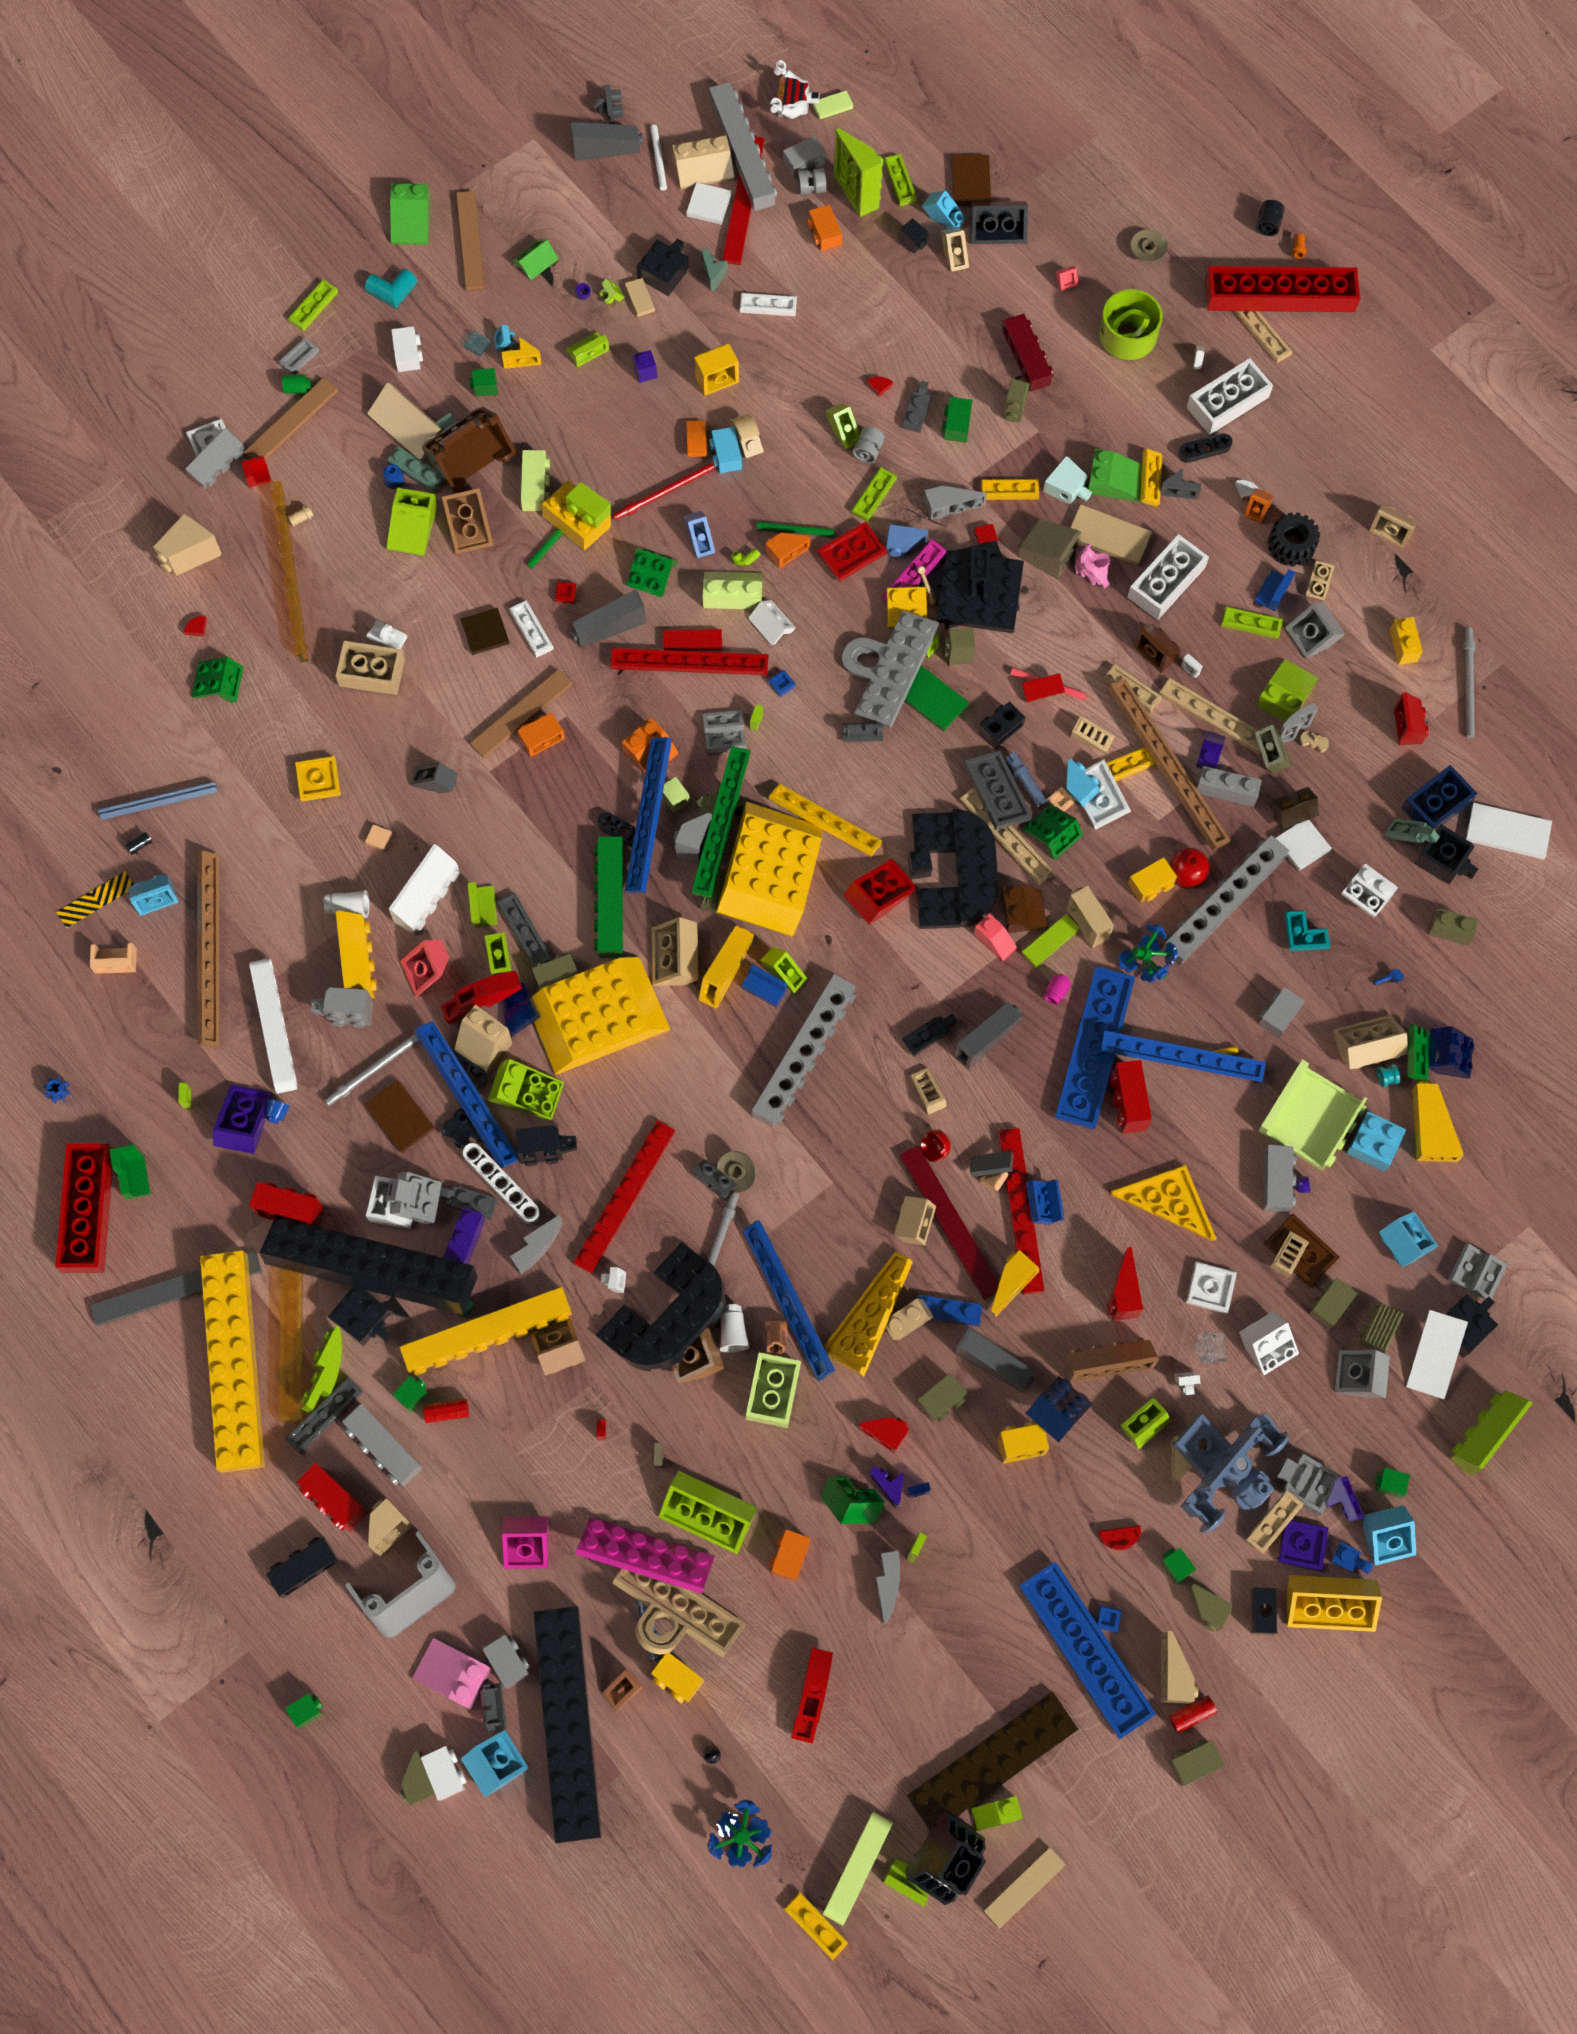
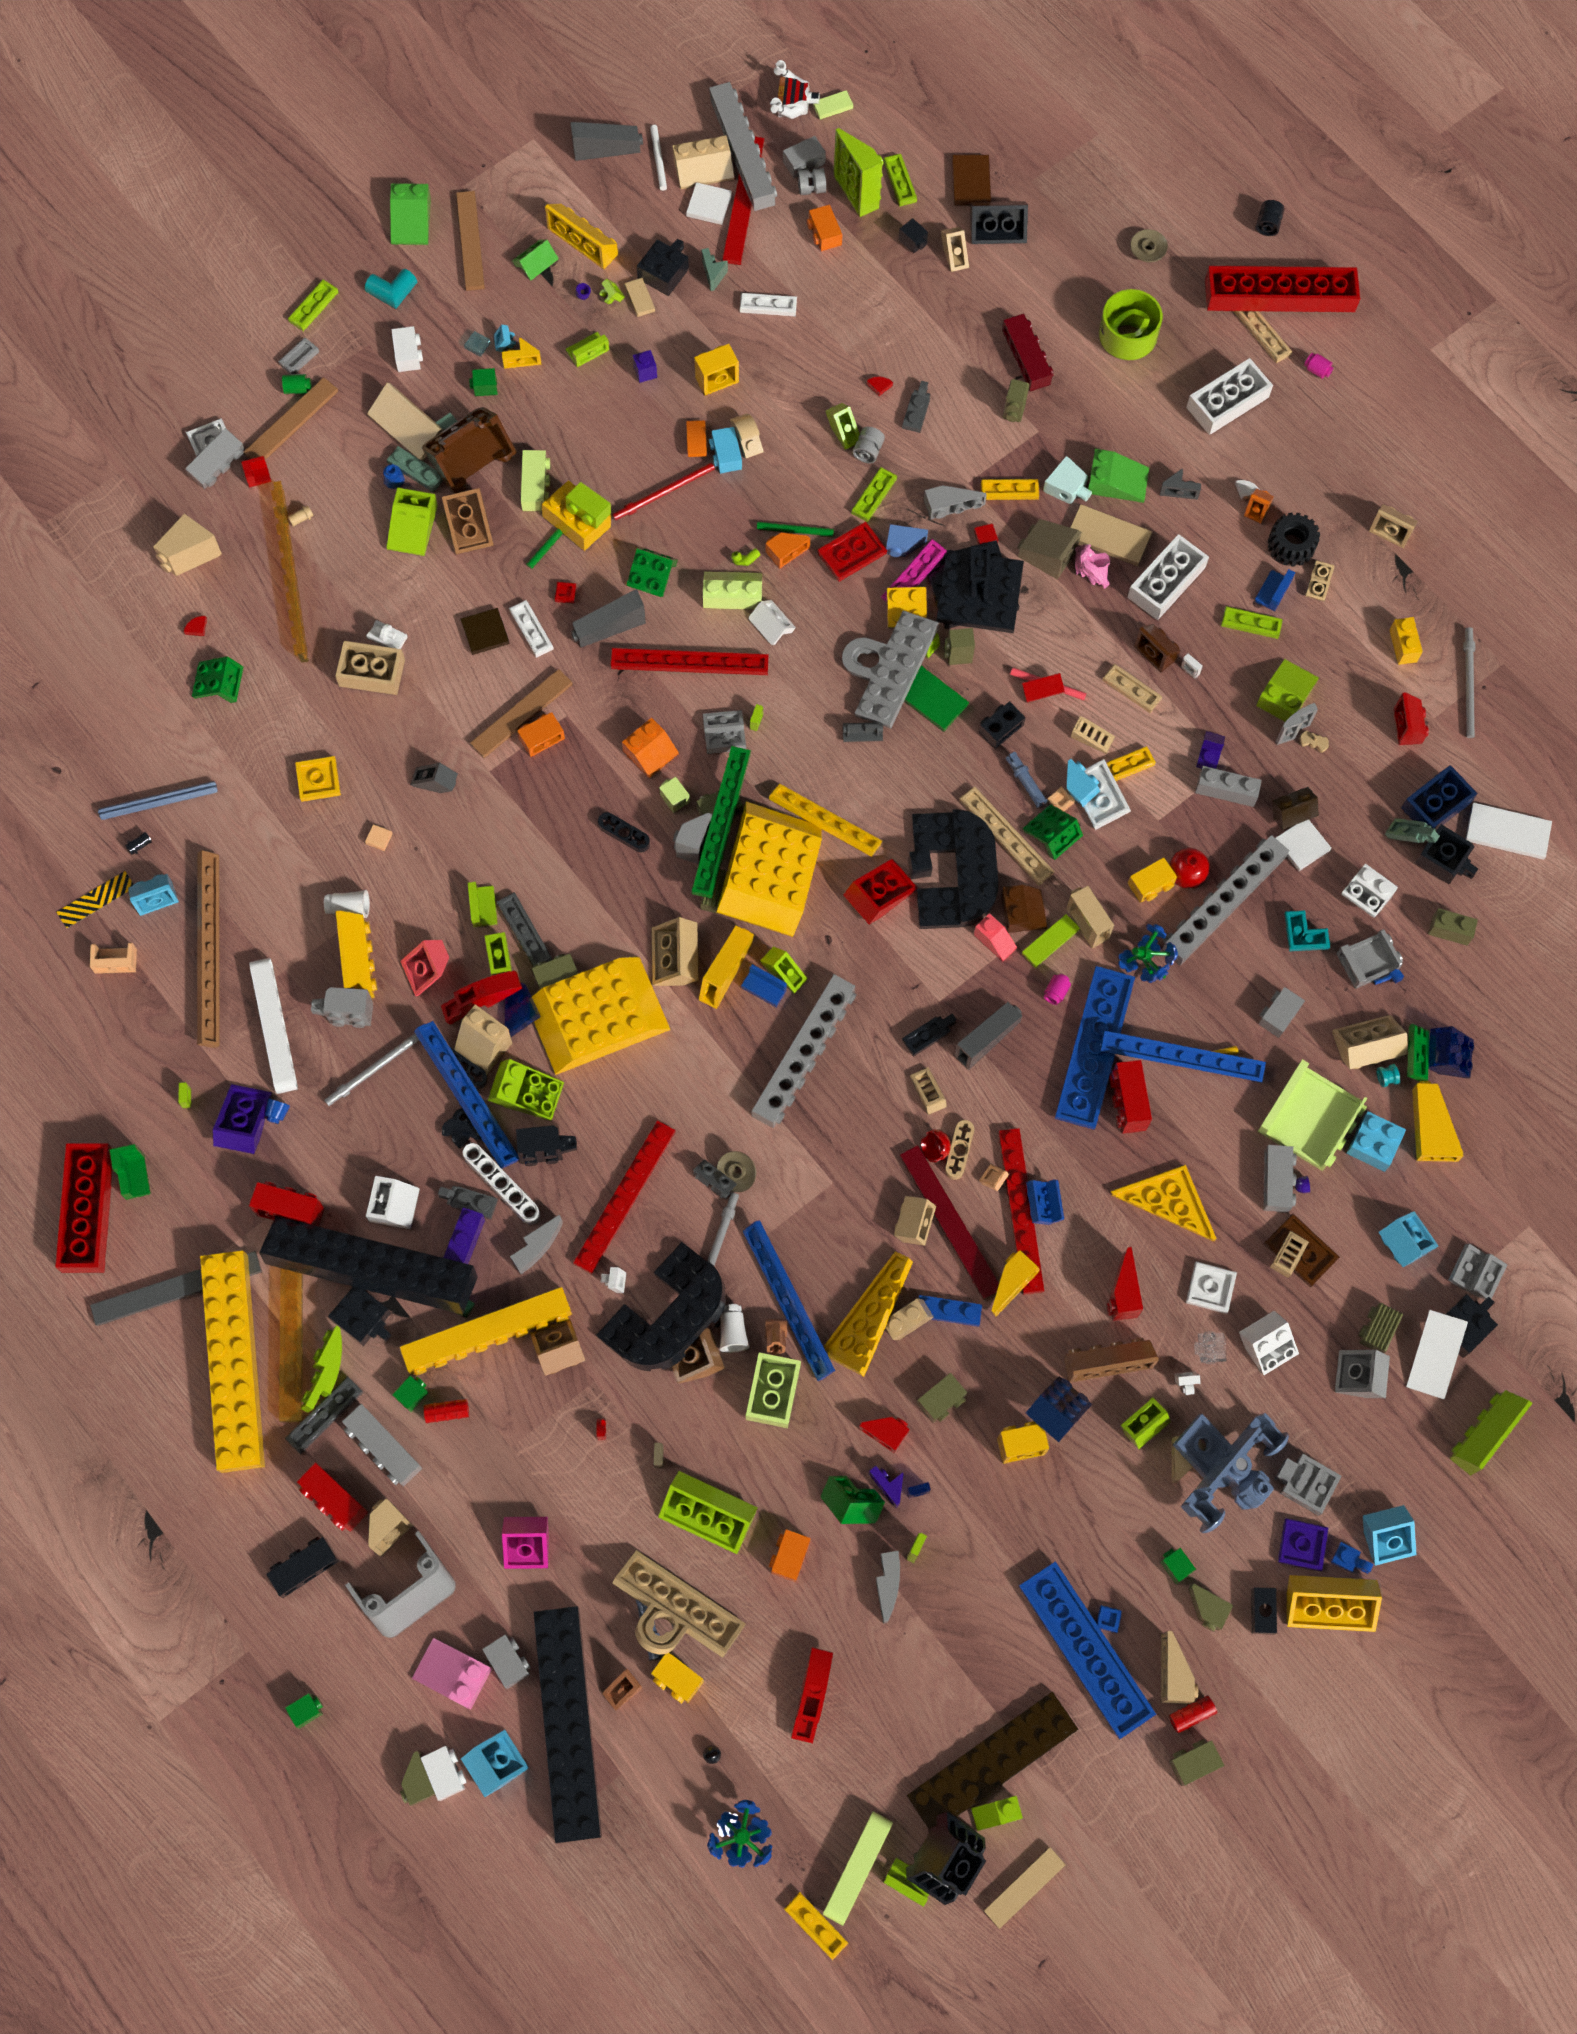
(51, 1092): blue gear -> none
(399, 1116): reddish brown tile -> none
(414, 1197): light grey piece -> none
(424, 890): white slope -> none
(494, 1716): dark grey hinge -> none
(581, 235): none -> yellow slope
(602, 105): dark grey hips -> none
(609, 897): green brick -> none
(645, 1555): dark pink plate -> none
(648, 815): blue plate -> none
(692, 639): red tile -> none
(699, 534): medium blue slope -> none
(781, 683): blue tile -> none
(921, 570): tan hinge -> none
(943, 209): medium azure slope -> none
(957, 1134): none -> tan beam
(958, 419): green brick -> none
(991, 1163): dark grey tile -> none
(994, 1360): dark grey slope -> none
(997, 790): dark grey plate -> none
(1067, 278): coral tile -> none
(1120, 1538): red tile -> none
(1151, 477): yellow tile -> none
(1168, 764): medium nougat plate -> none
(1198, 359): white tile -> none
(1199, 454): black beam -> none
(1210, 714): tan tile -> none
(1273, 749): olive slope -> none
(1275, 1521): tan tile -> none
(1299, 250): orange pin -> none
(1315, 630): light grey slope -> none
(1319, 365): none -> dark pink brick
(1332, 1303): olive brick -> none
(1343, 1493): dark purple slope -> none
(1370, 959): none -> light grey panel
(1392, 1482): green brick -> none

